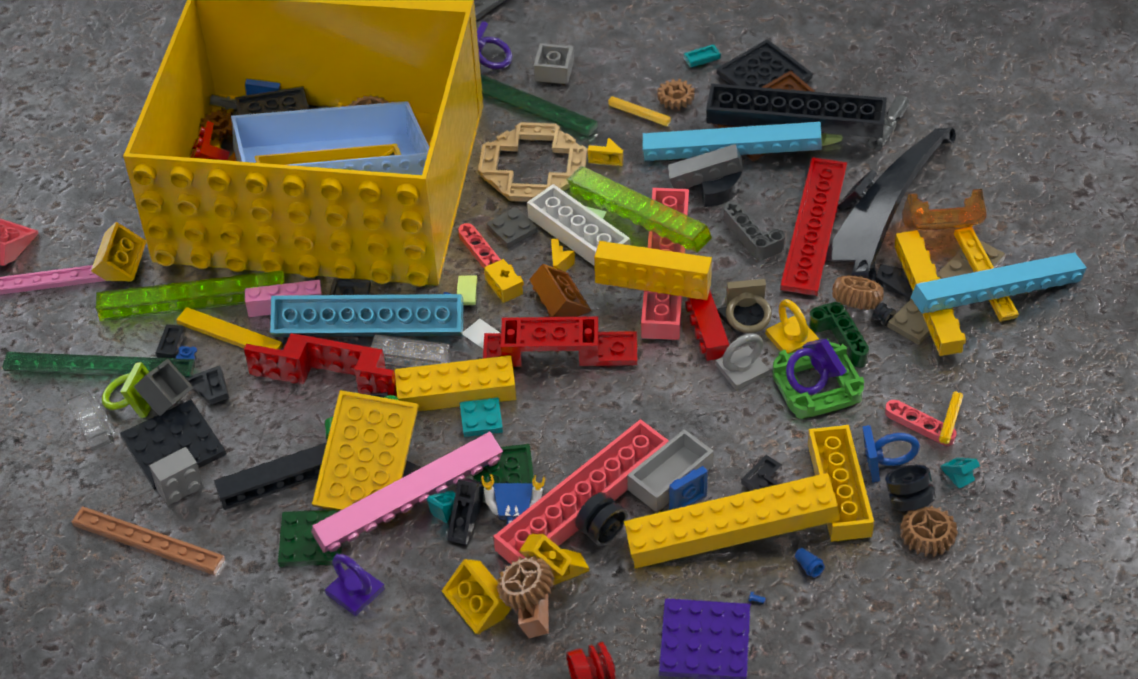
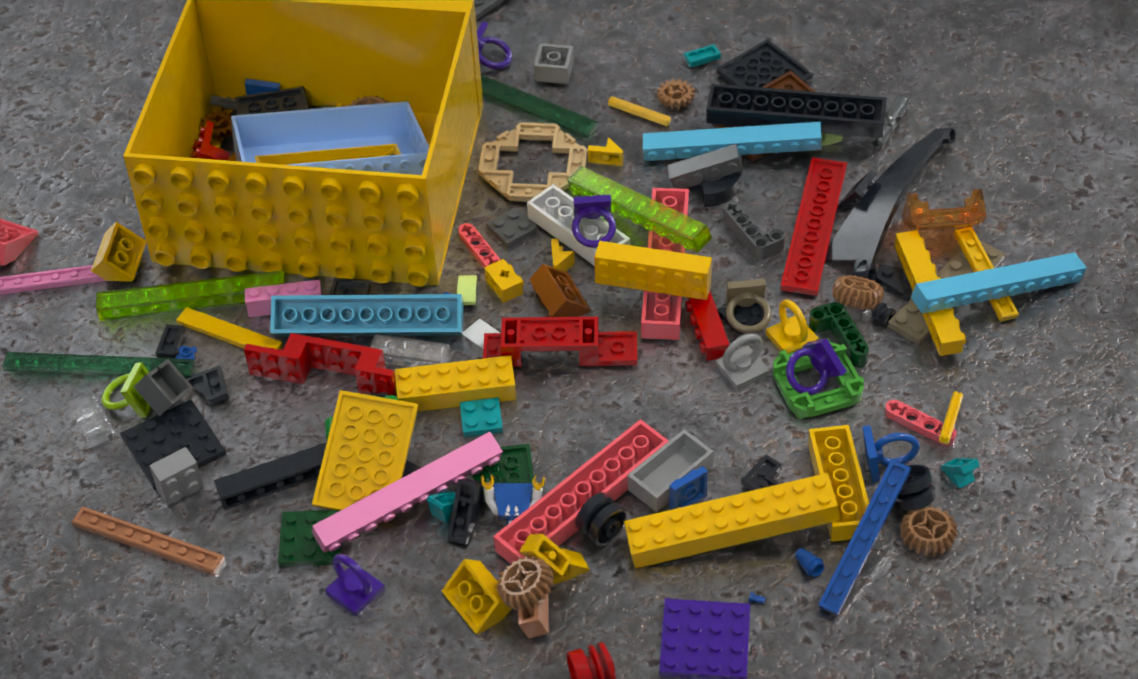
(592, 208): none -> dark purple tile
(864, 537): none -> blue plate

